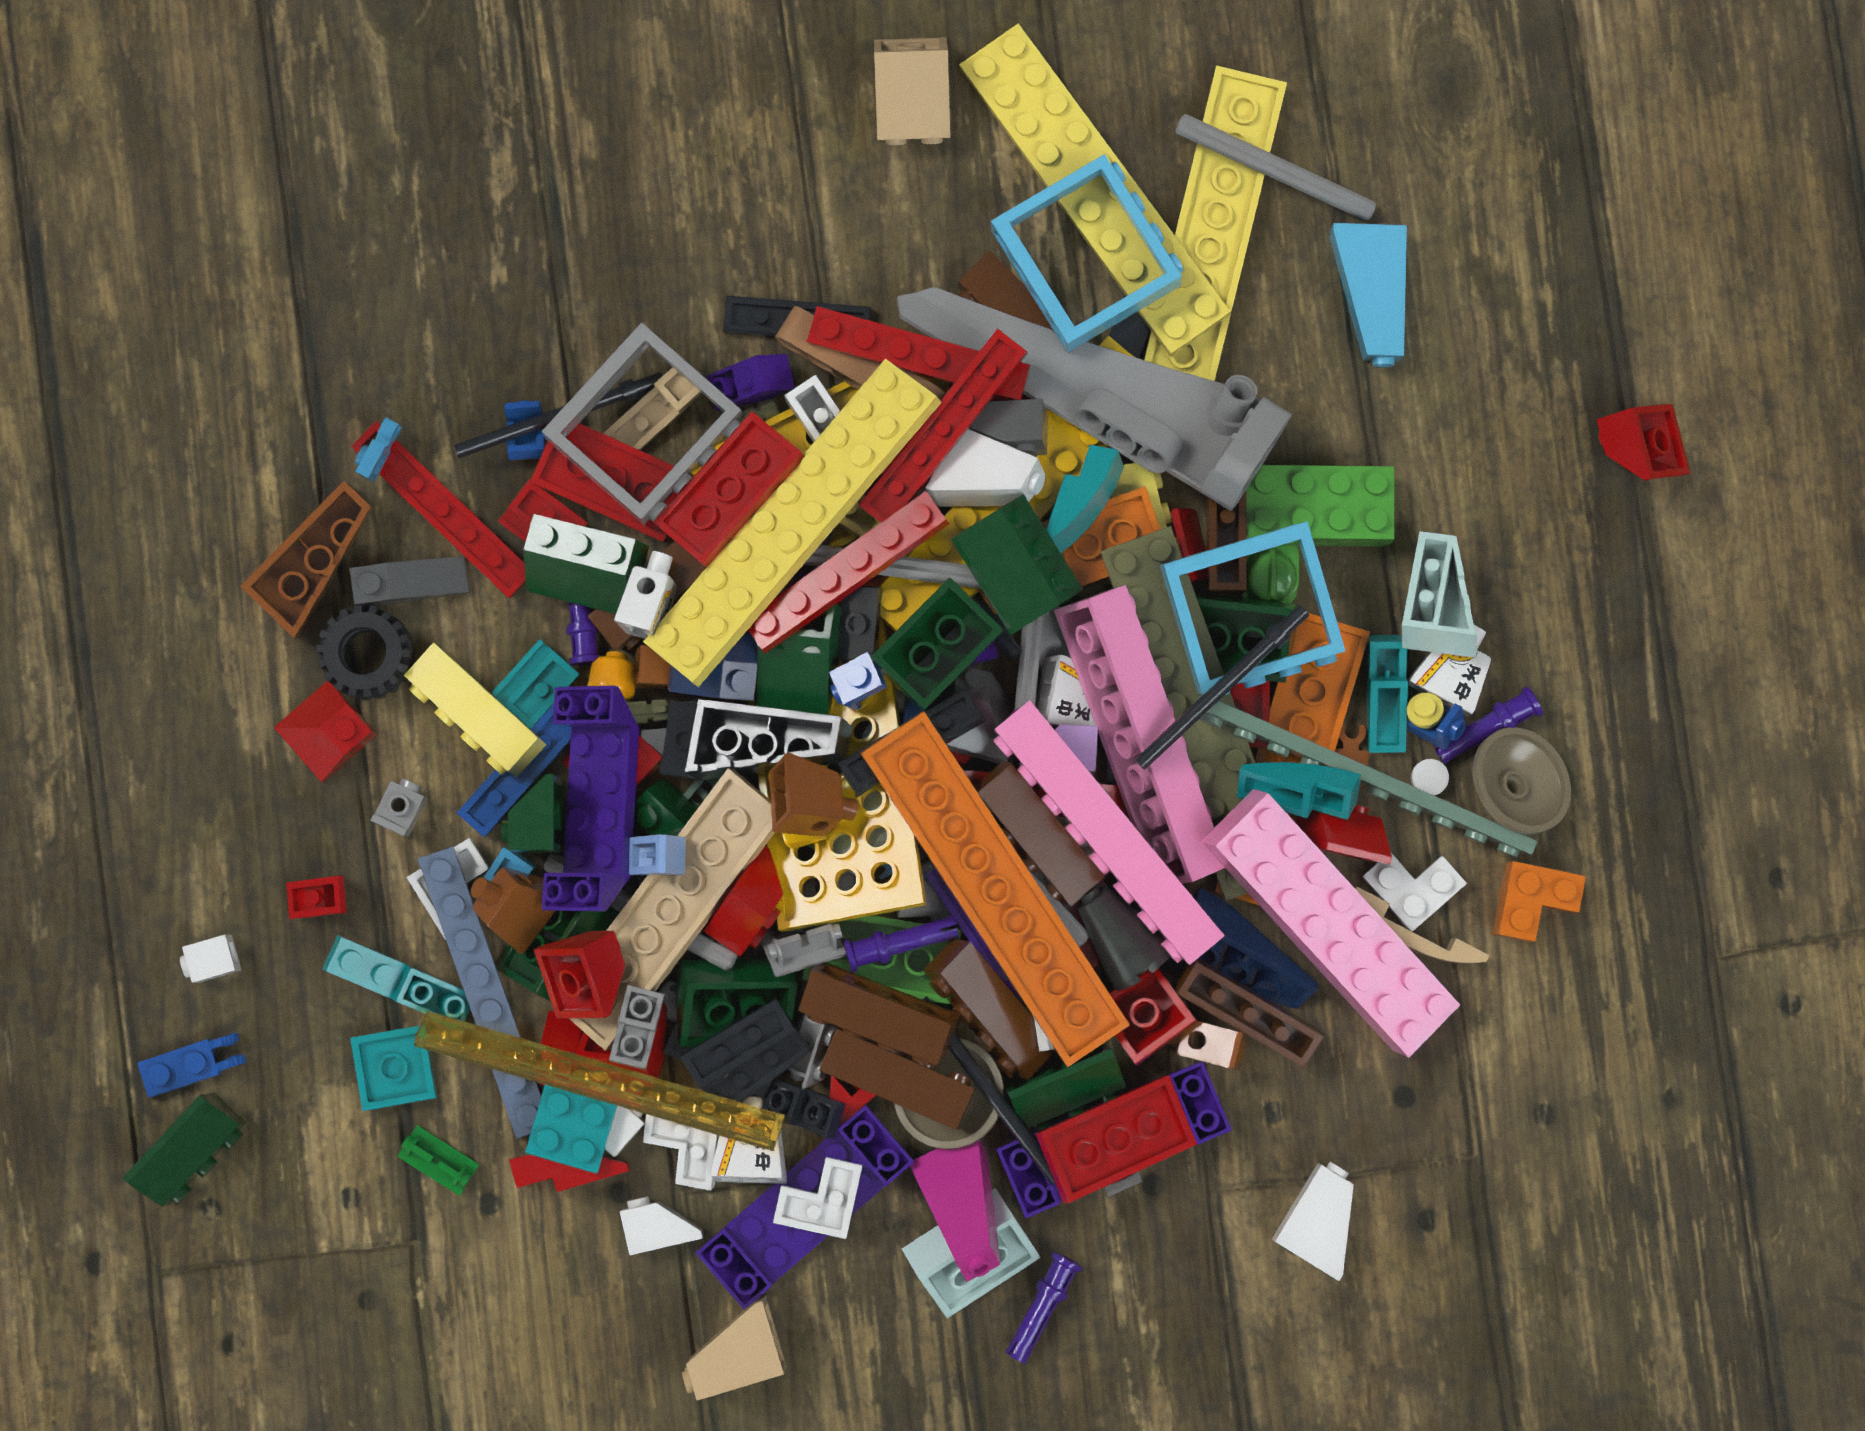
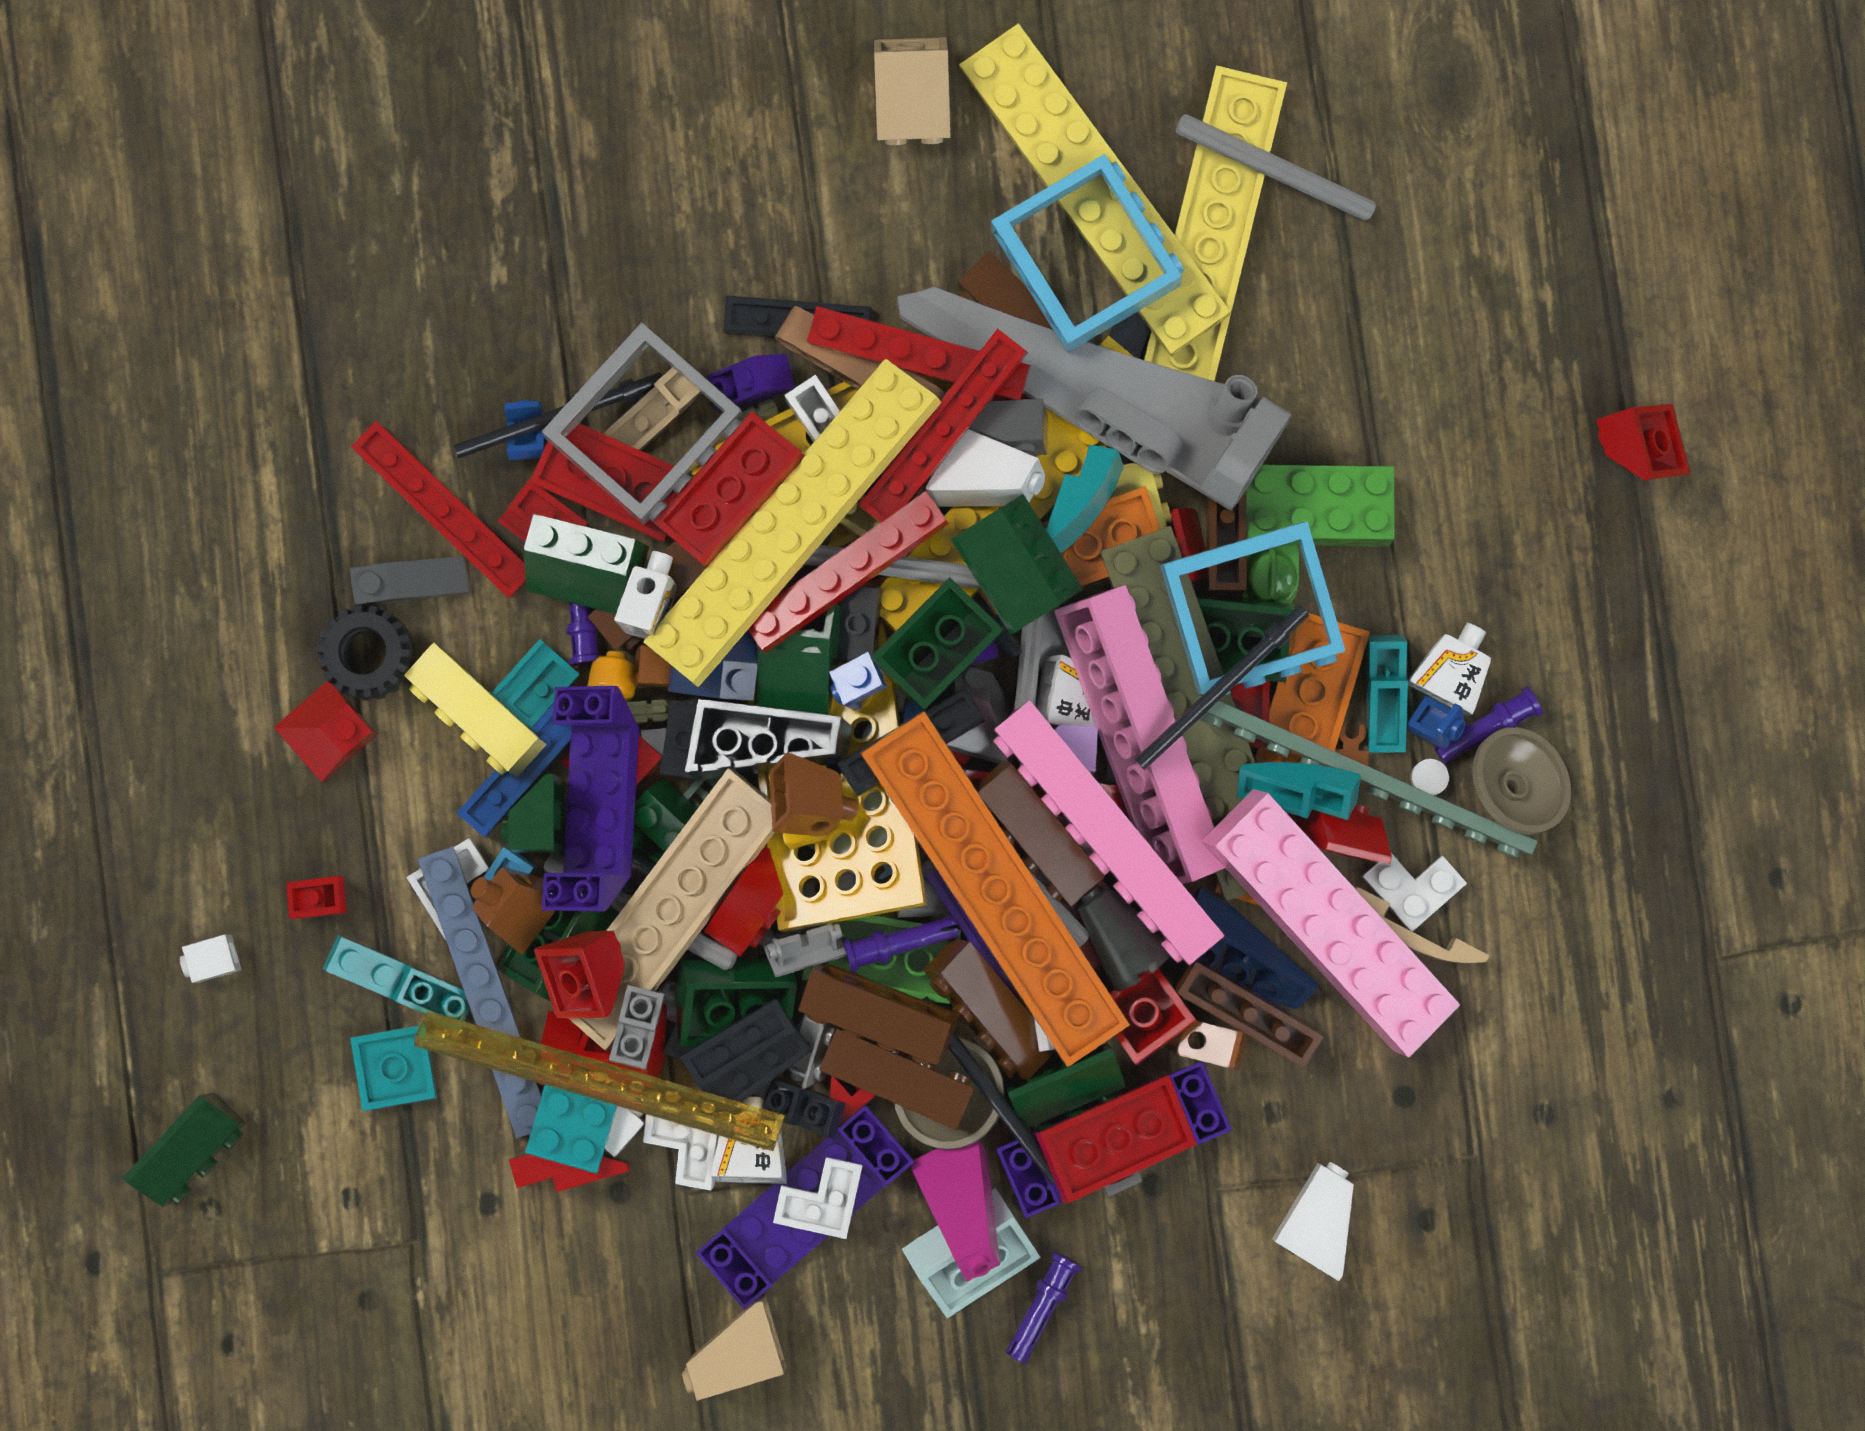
(187, 1065): blue hinge -> none
(304, 564): dark orange wedge -> none
(372, 457): dark azure plate -> none
(403, 821): light grey brick -> none
(438, 1160): green hinge -> none
(655, 1226): white slope -> none
(657, 855): light blue slope -> none
(1374, 284): medium azure slope -> none
(1425, 710): light yellow plate -> none
(1437, 600): light aqua wedge -> none
(1527, 891): orange brick -> none

